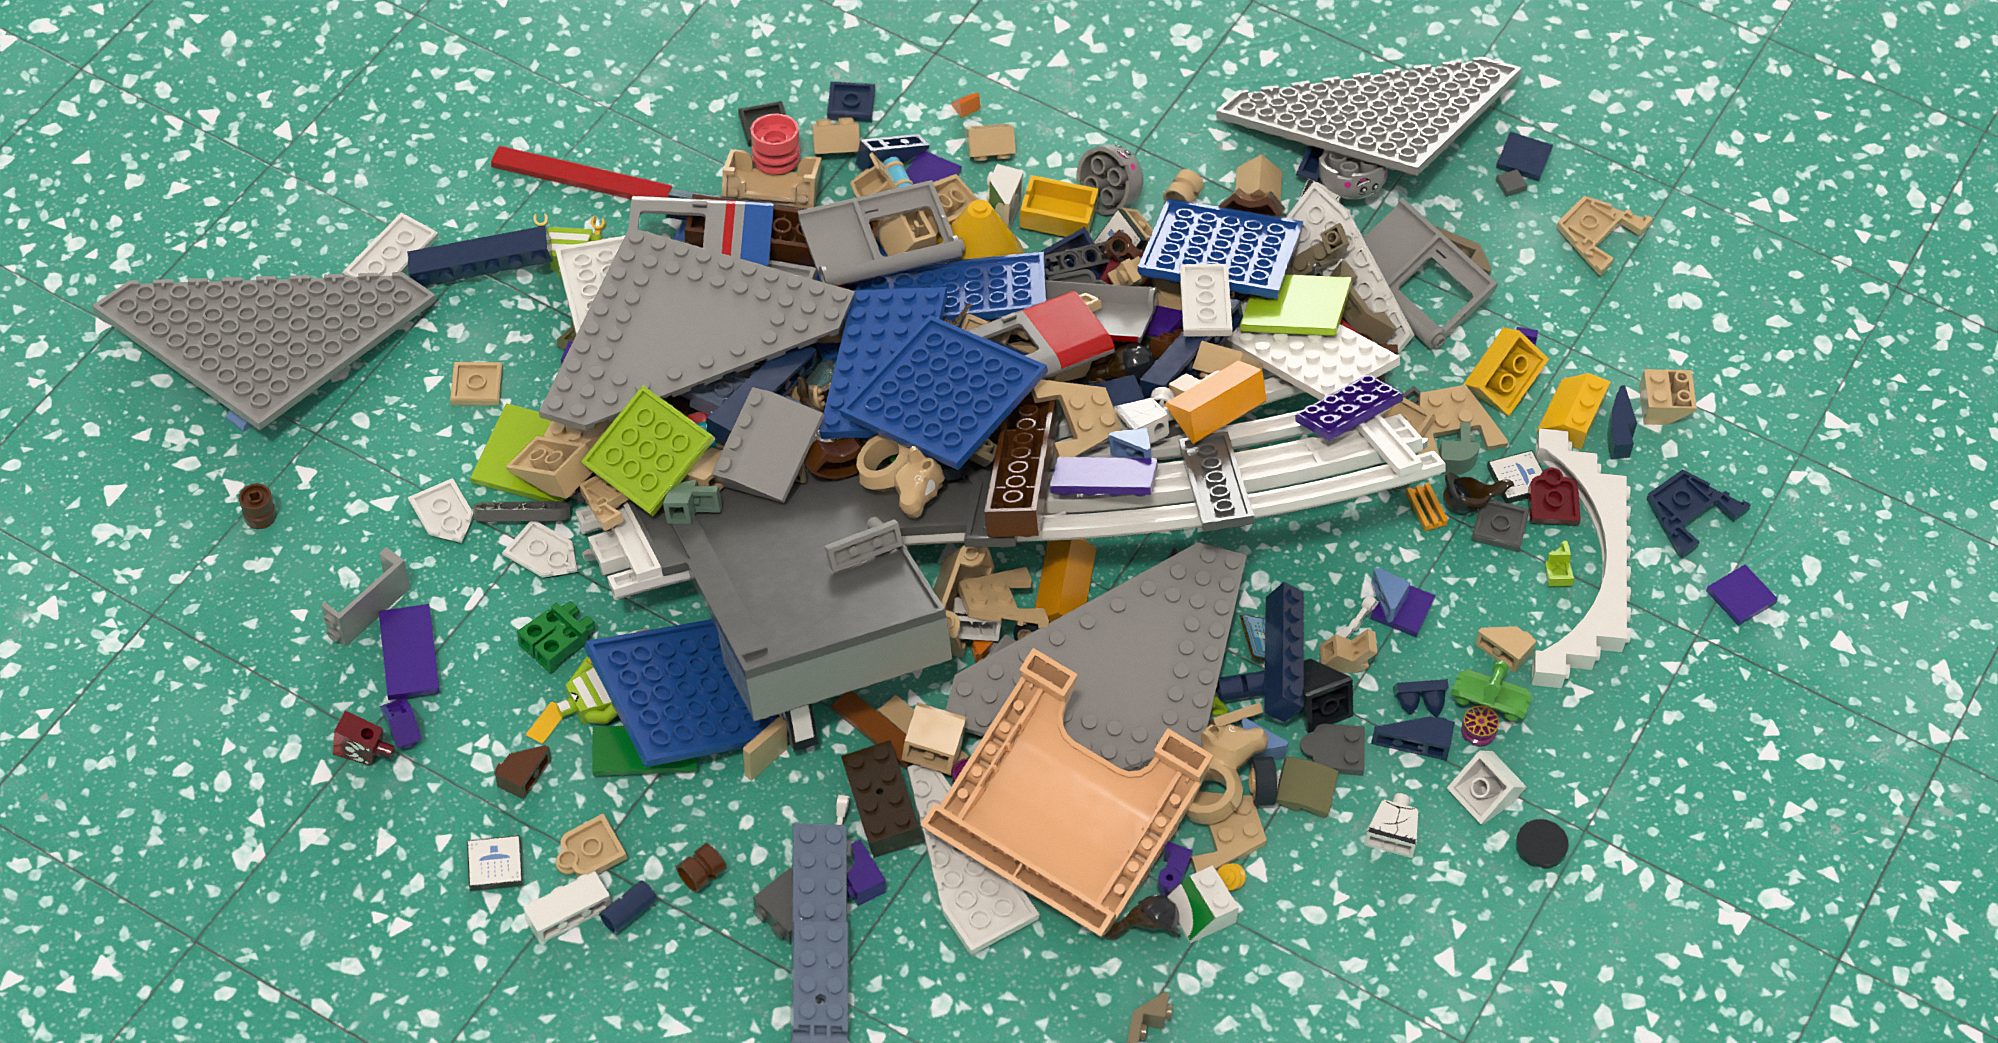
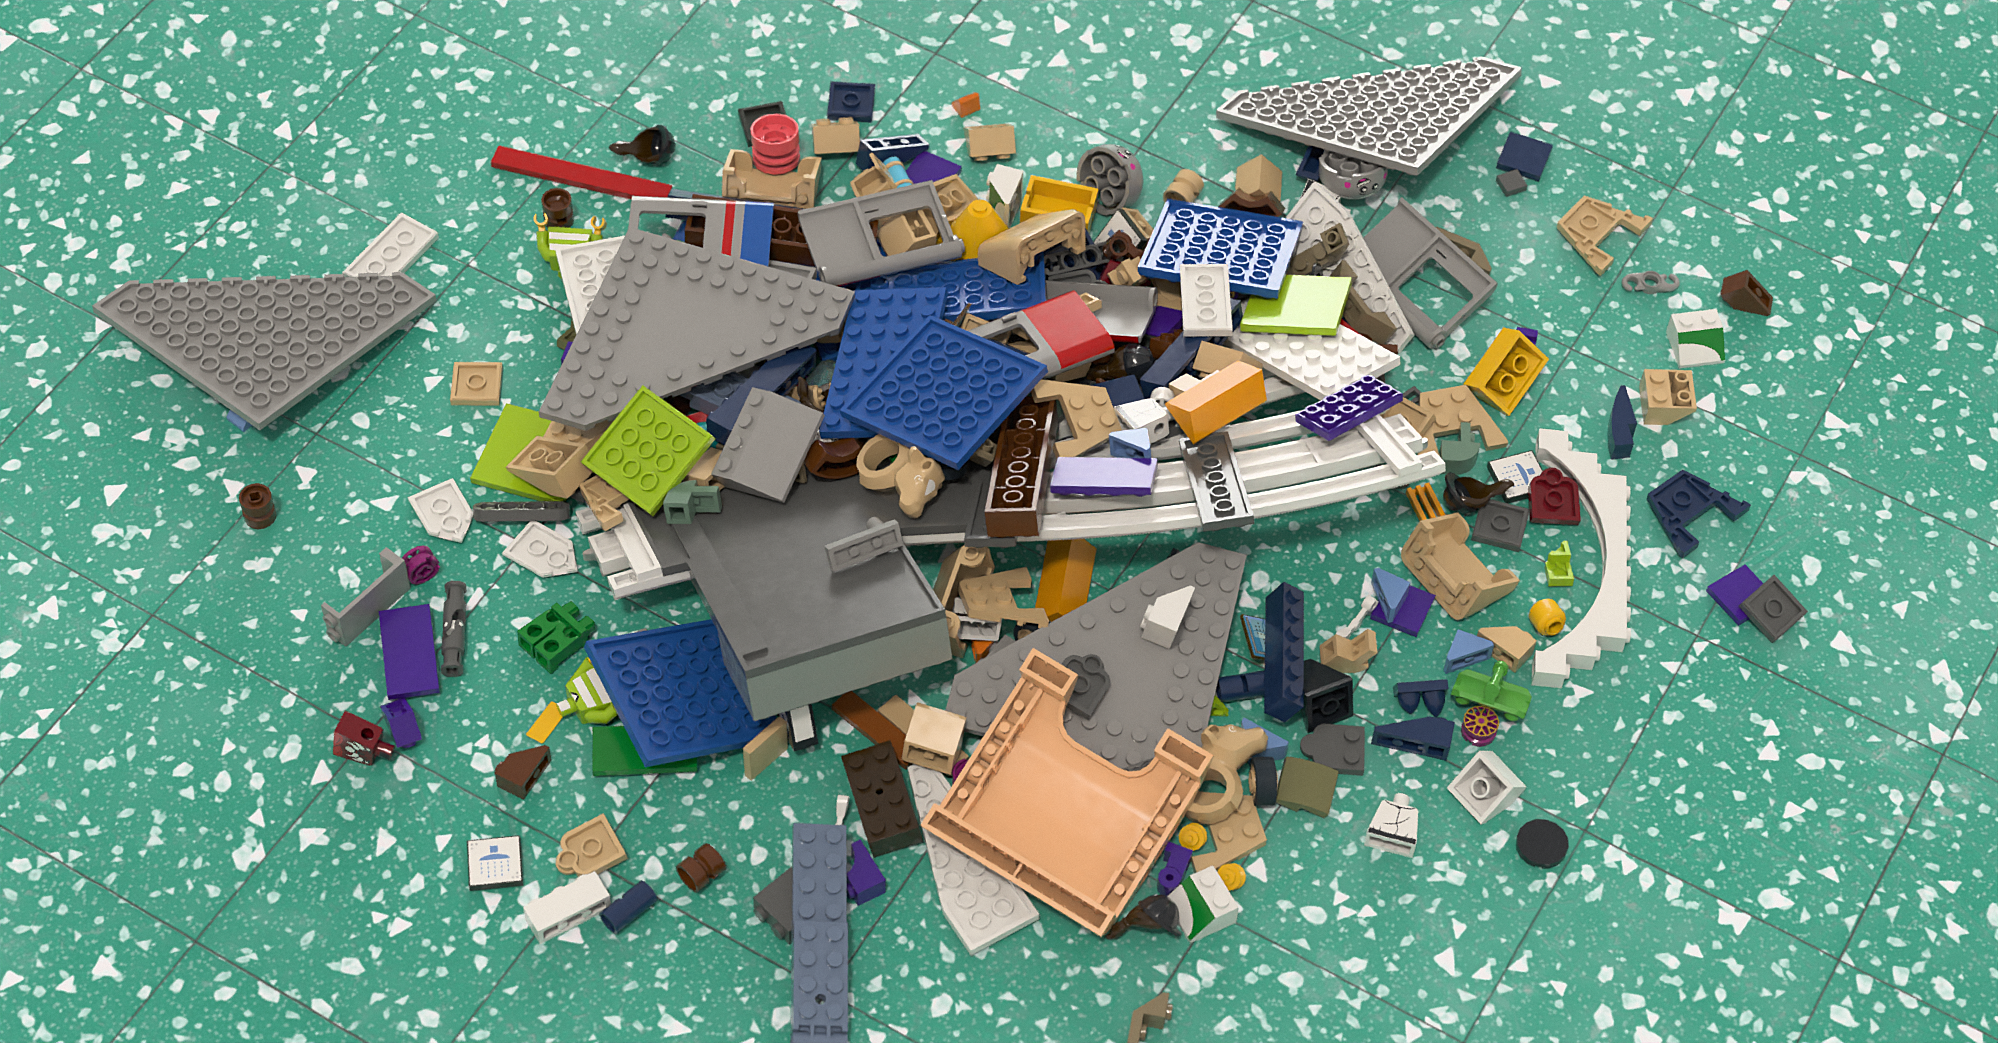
(421, 566): none -> magenta wheel
(453, 629): none -> dark grey piece
(480, 256): dark blue brick -> none
(558, 208): none -> reddish brown wheel
(649, 146): none -> piece
(1014, 249): none -> tan windscreen
(1090, 684): none -> dark grey plate
(1164, 618): none -> white slope
(1192, 836): none -> yellow wheel
(1237, 715): tan tile -> none
(1450, 568): none -> tan windscreen
(1467, 651): none -> medium blue slope
(1547, 617): none -> yellow head
(1576, 407): yellow slope -> none
(1661, 286): none -> light grey piece
(1696, 338): none -> white slope
(1746, 294): none -> reddish brown slope
(1773, 608): none -> dark grey tile

